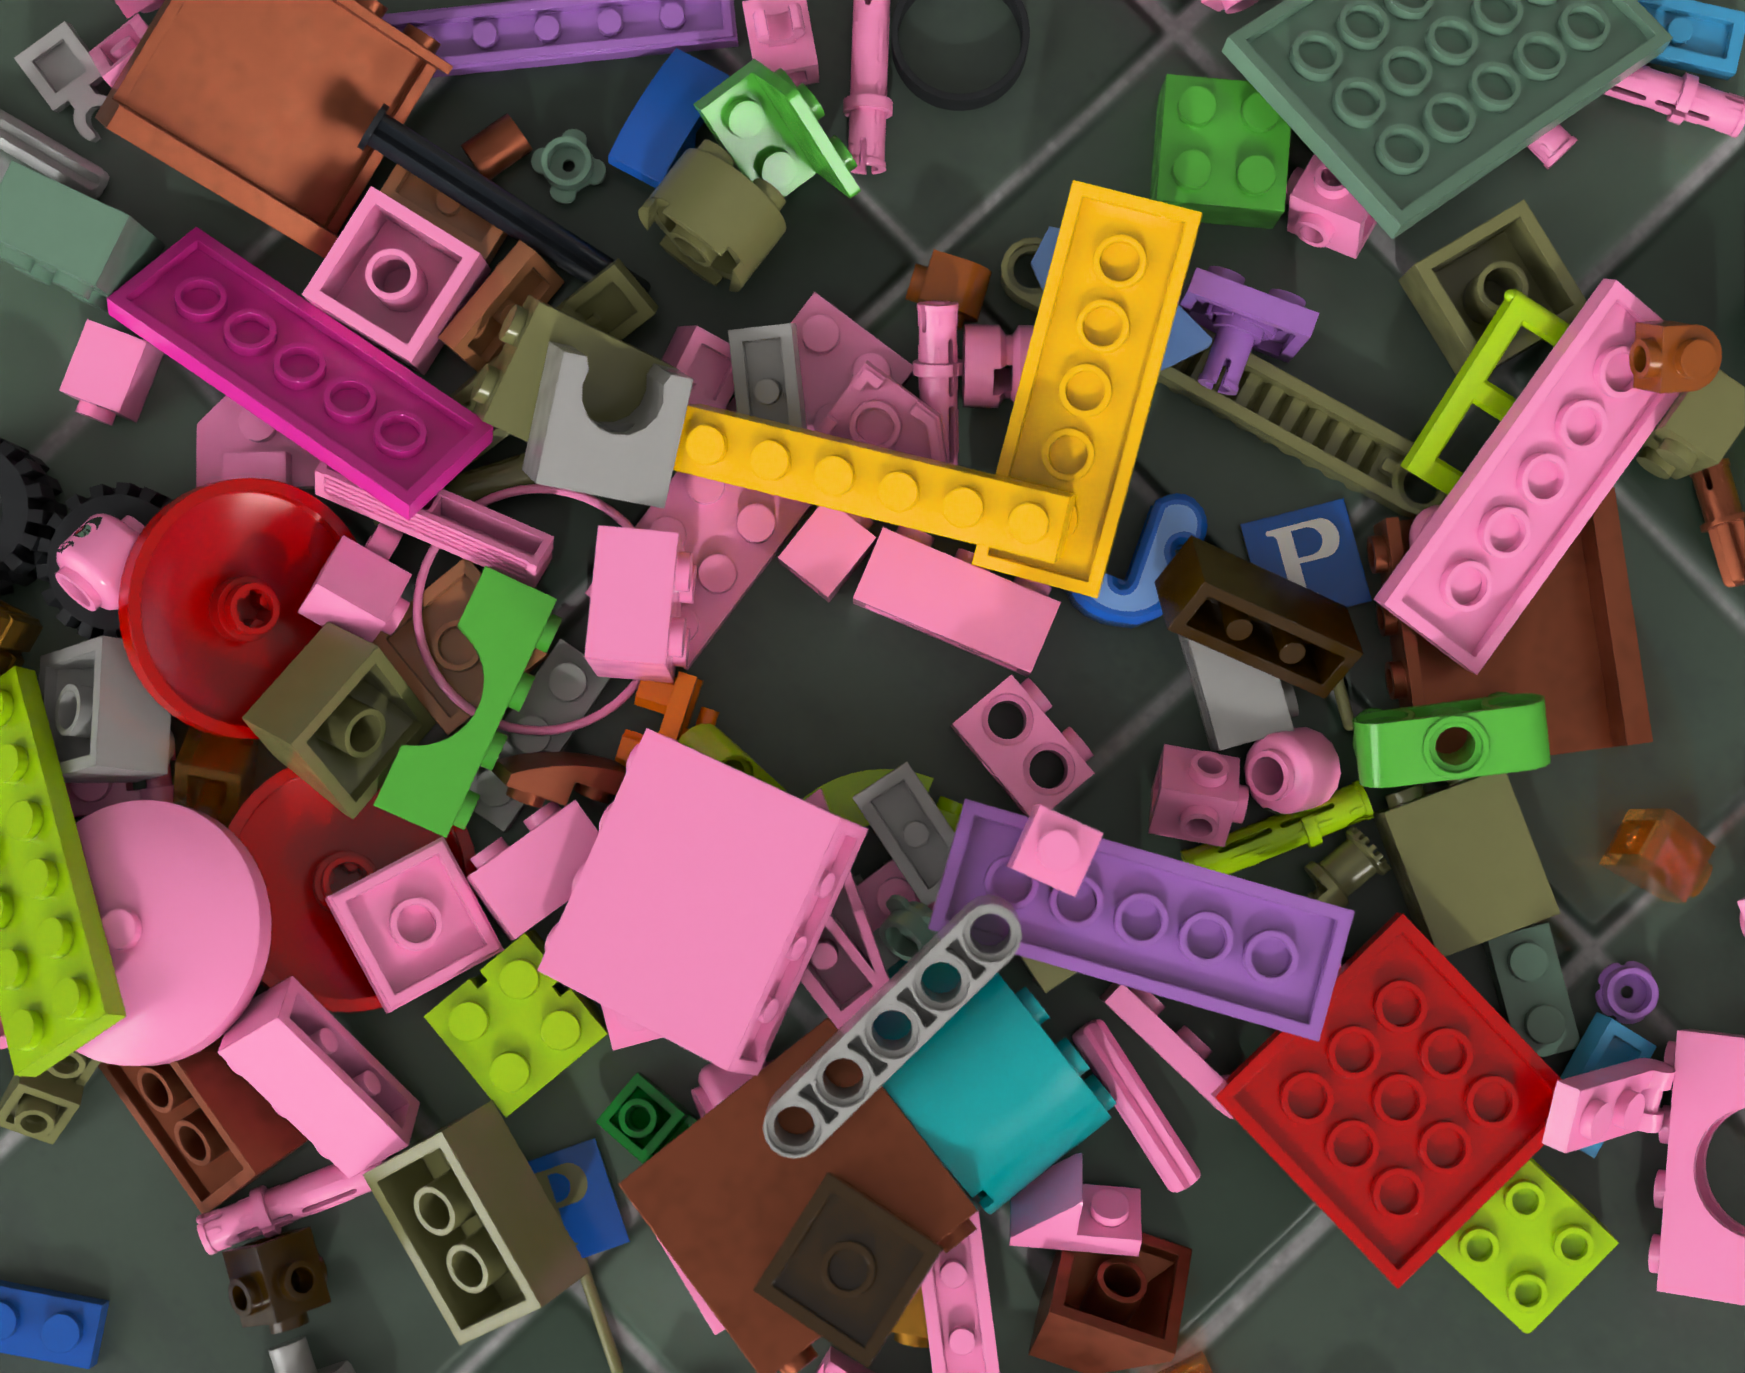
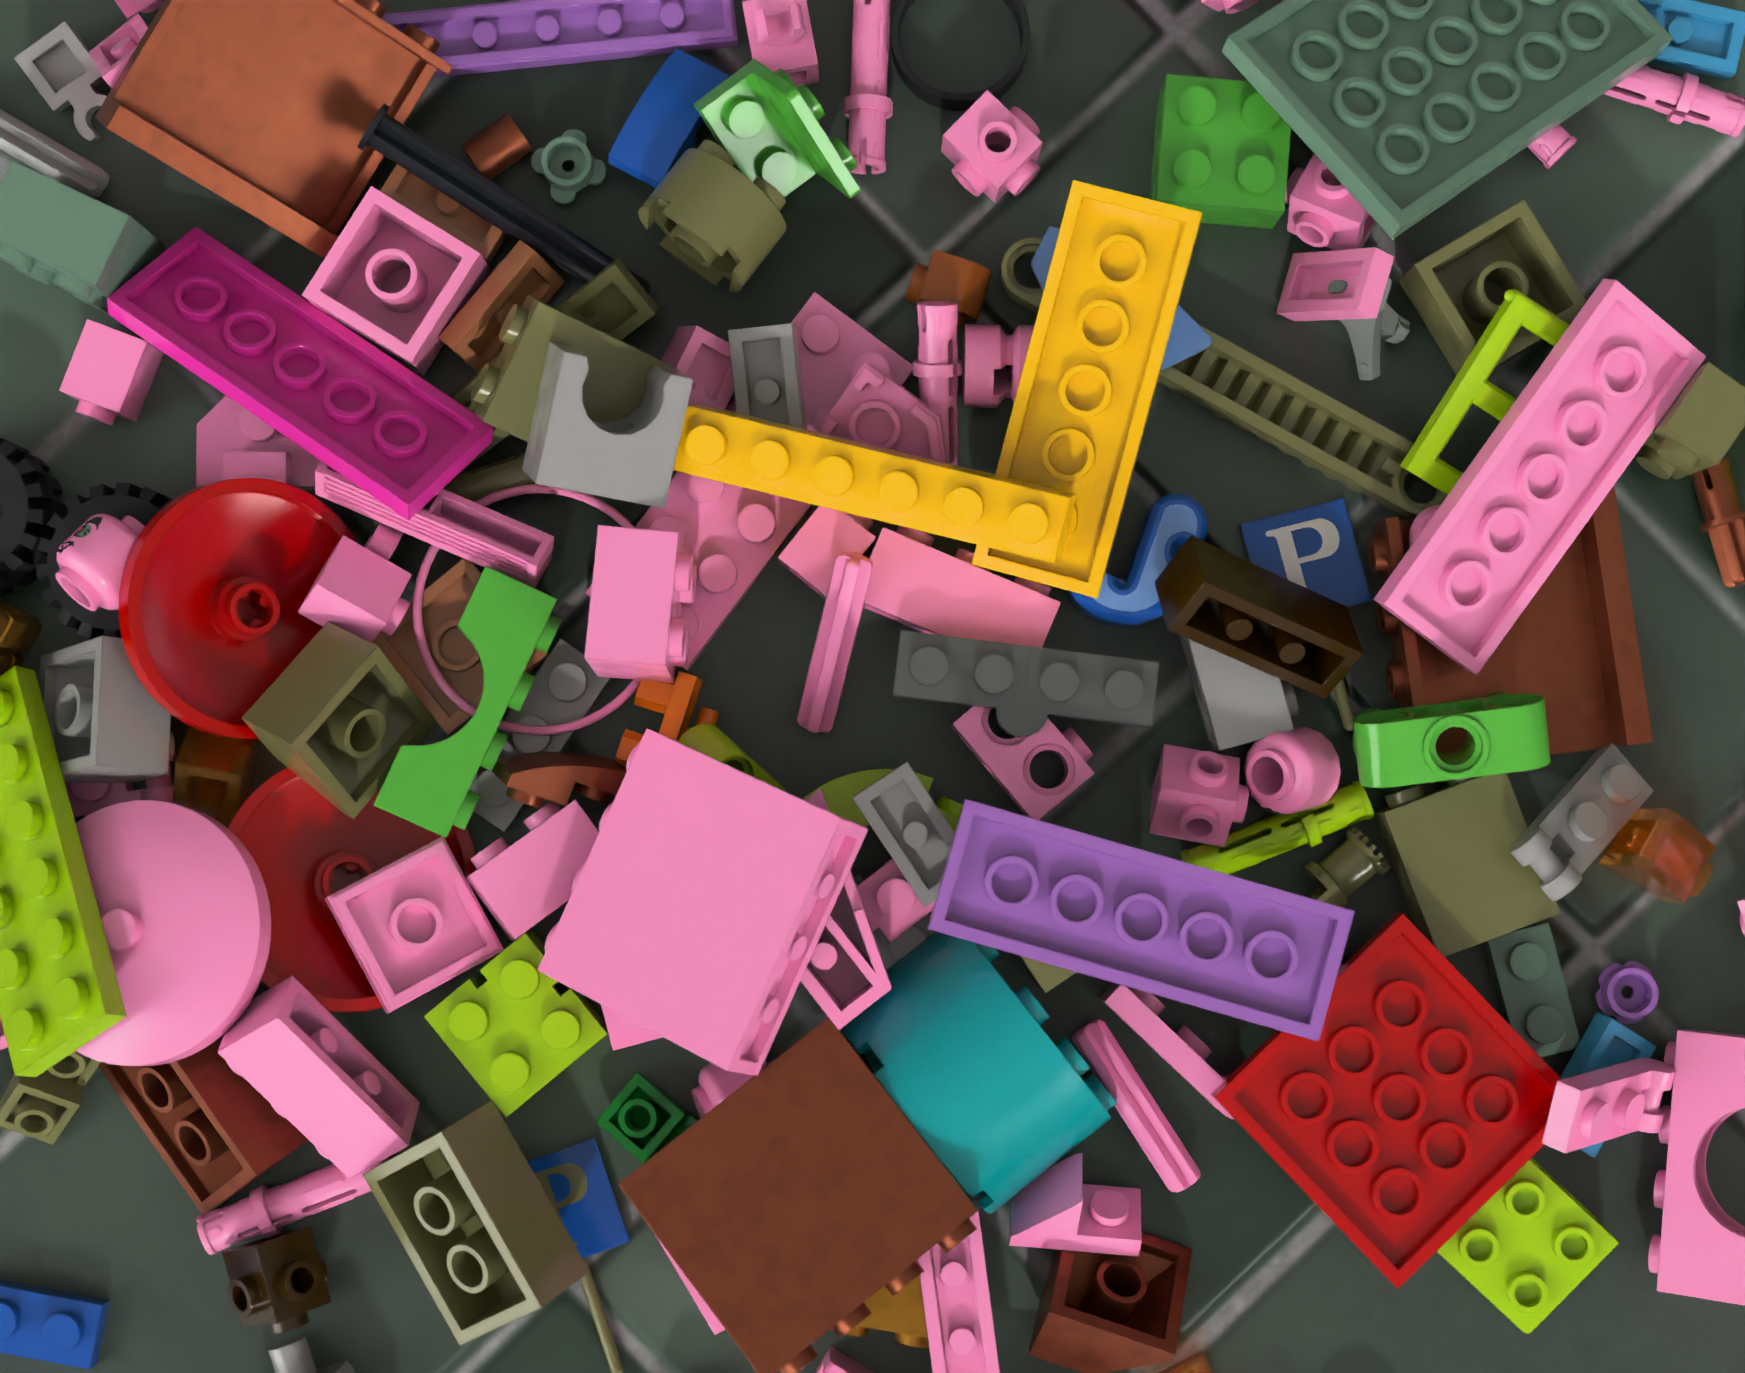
(834, 642): none -> bright pink axle
(848, 1269): dark brown plate -> none
(882, 1057): light grey beam -> none
(906, 927): sand green plate -> none
(989, 128): none -> bright pink brick
(1025, 681): none -> dark grey hinge
(1055, 850): bright pink brick -> none
(1244, 322): medium lavender plate -> none
(1350, 289): none -> bright pink piece
(1581, 821): none -> light grey plate
(1673, 356): dark orange plate -> none

